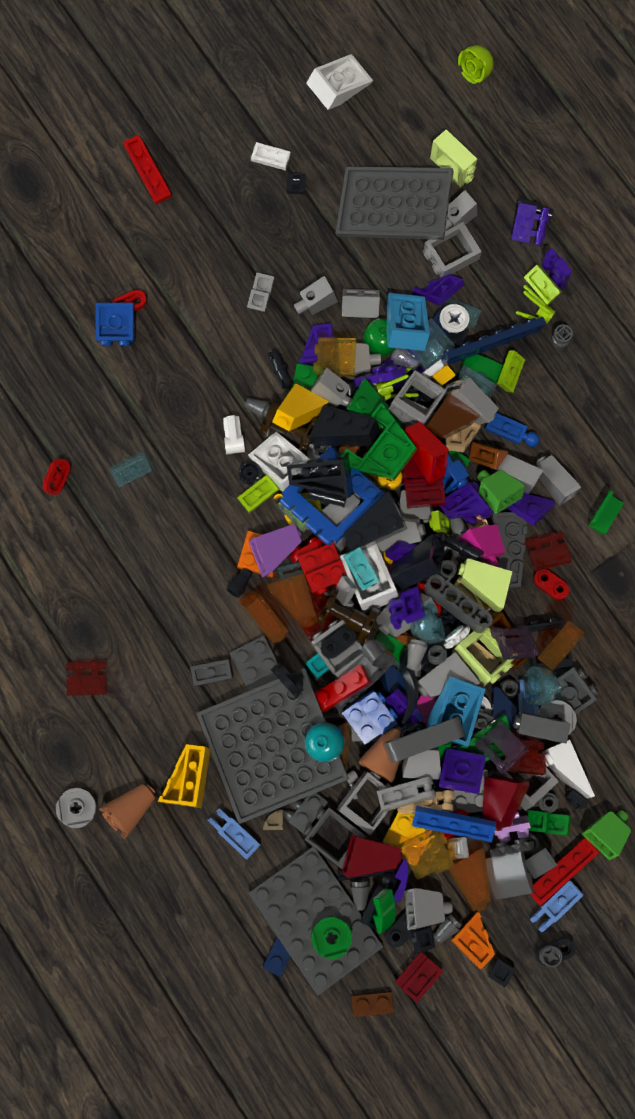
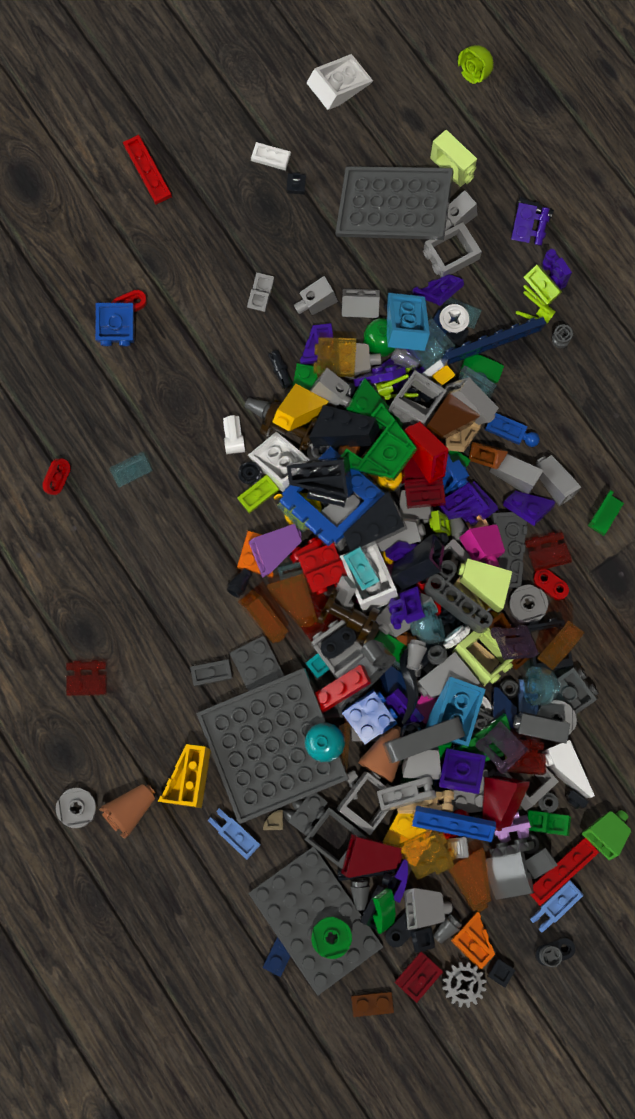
(292, 685): black plate -> none
(455, 990): none -> light grey gear
(464, 548): black pin -> none
(499, 490): bright green torso -> none
(511, 371): lime plate -> none
(533, 594): none -> light grey plate

